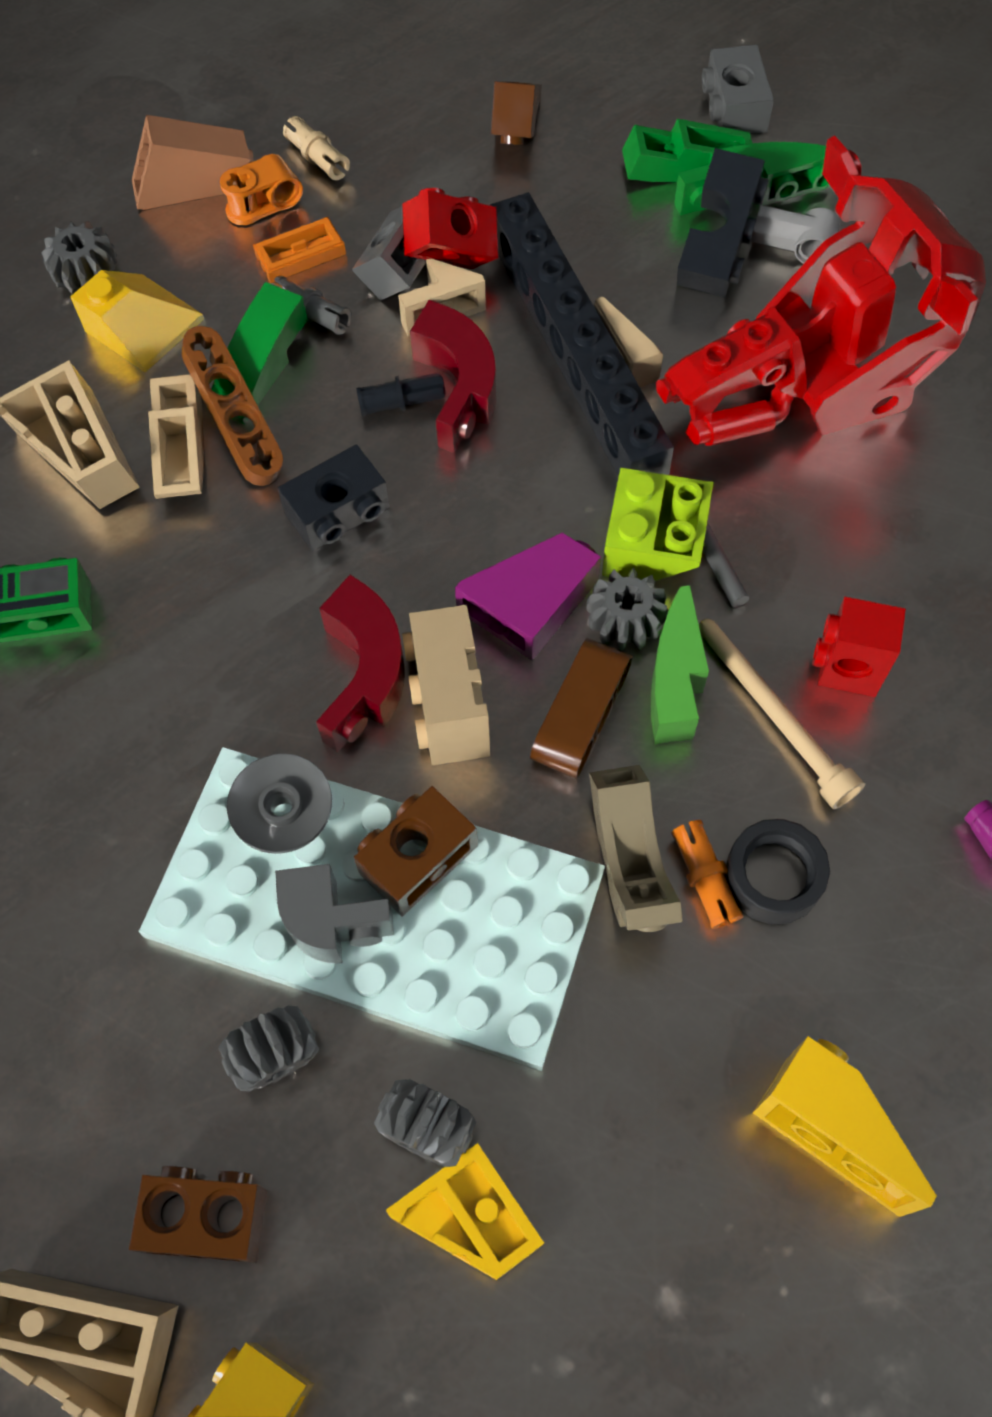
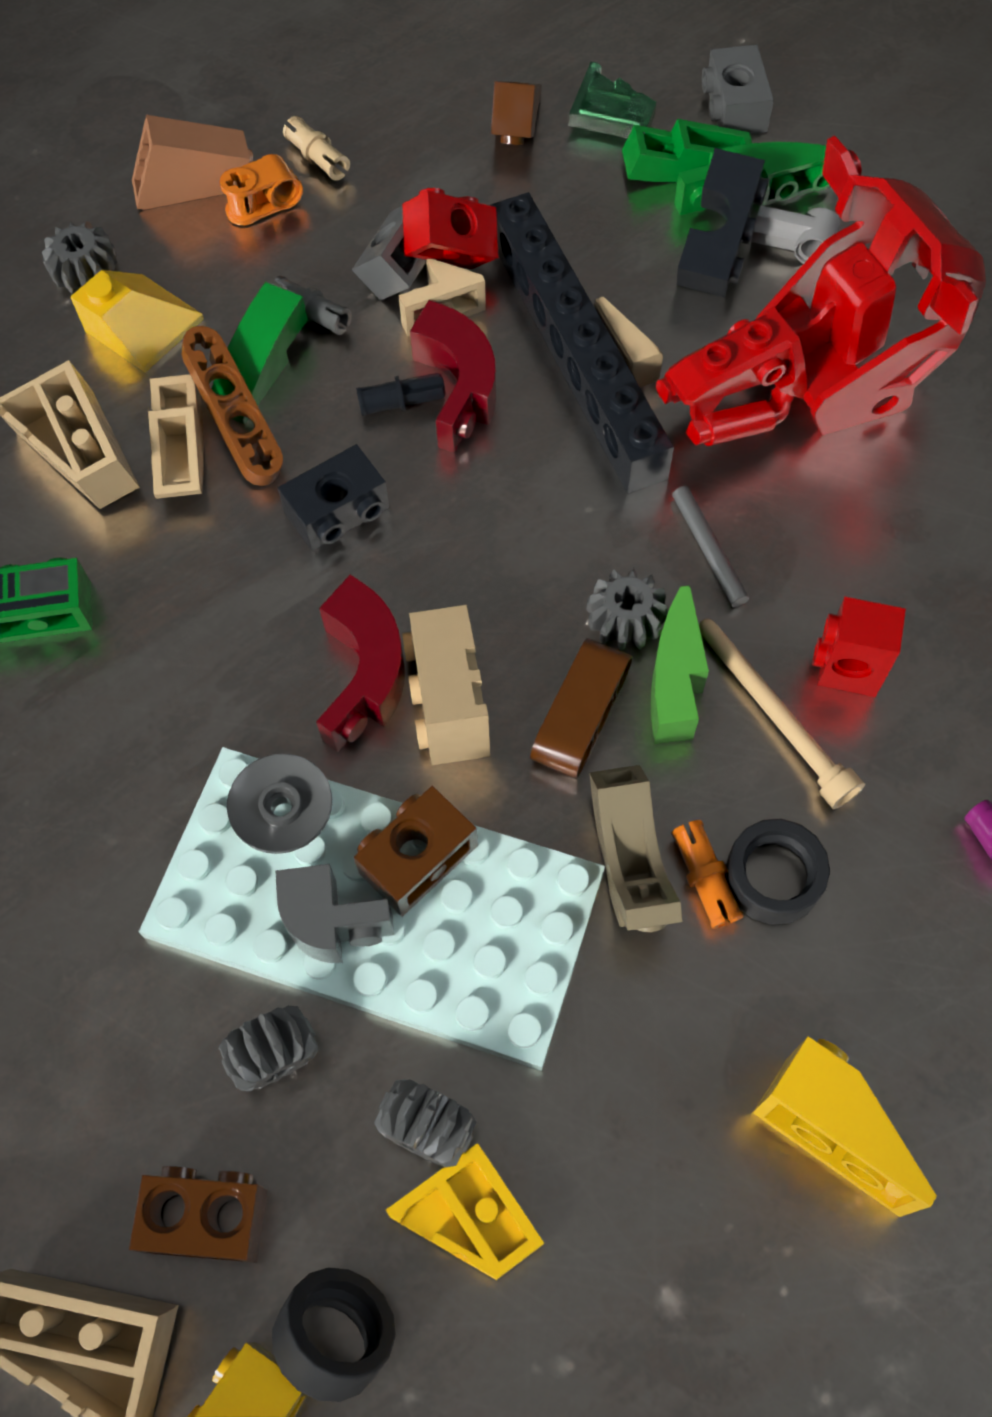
(300, 253): orange tile -> none
(304, 1364): none -> black tyre
(531, 592): magenta slope -> none
(609, 105): none -> clear green wing
(656, 524): lime slope -> none

